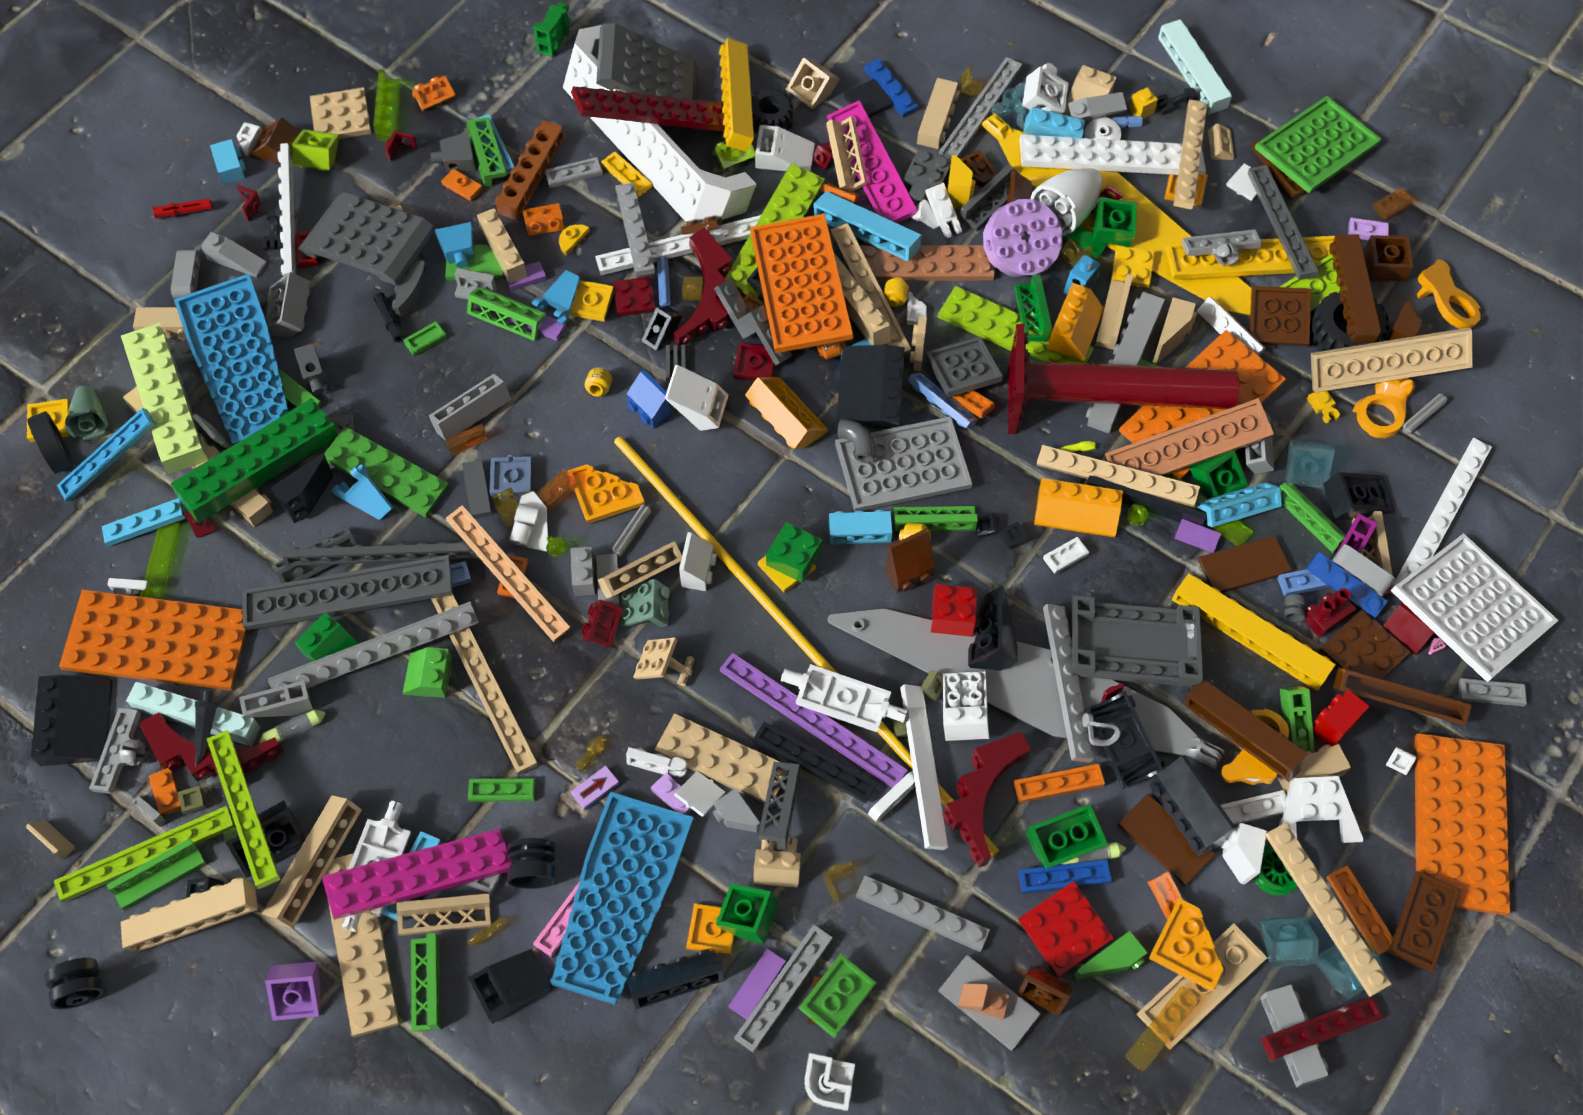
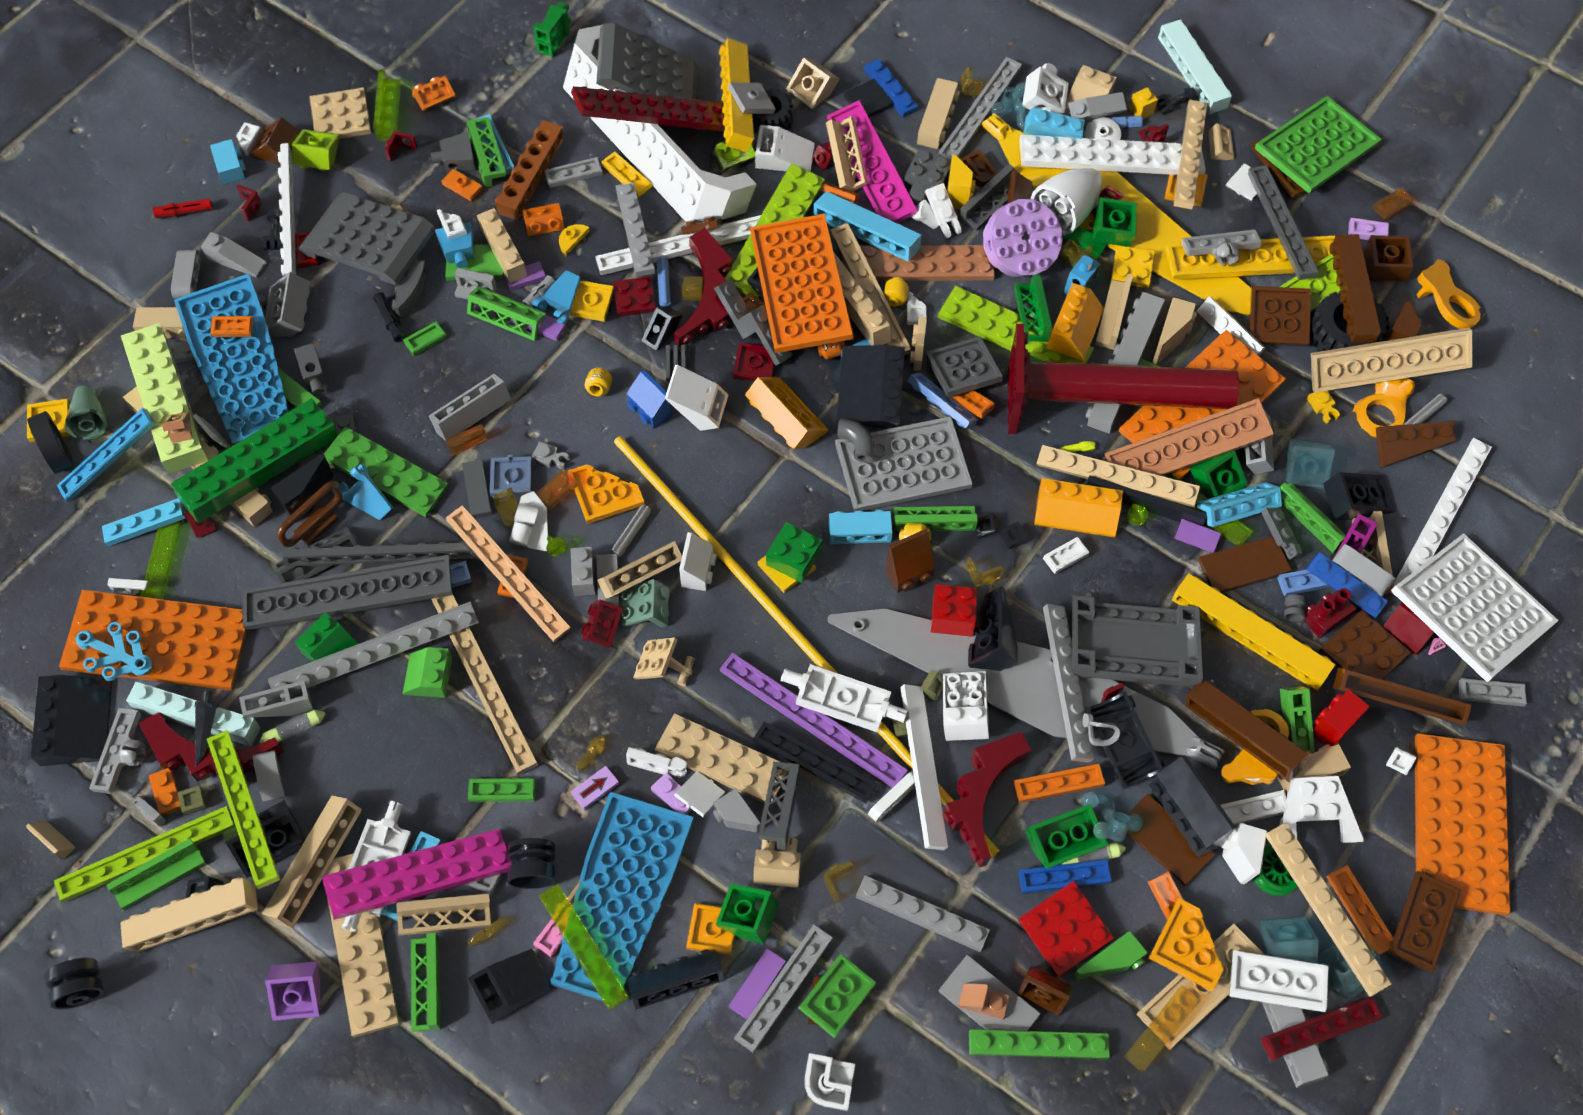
(115, 654): none -> medium azure plant
(178, 426): none -> nougat slope
(232, 326): none -> orange plate
(268, 775): none -> light grey slope
(317, 523): none -> reddish brown bar
(452, 225): none -> white tile
(538, 291): none -> light grey pin
(547, 454): none -> light grey plate
(583, 947): none -> clear neon green tile
(751, 98): none -> light grey plate
(986, 577): none -> clear yellow bracket
(1039, 1044): none -> bright green plate
(1113, 824): none -> clear light blue piece
(1157, 134): none -> dark red bracket
(1279, 981): none -> white plate
(1282, 532): none -> dark grey hinge
(1411, 439): none -> reddish brown wing

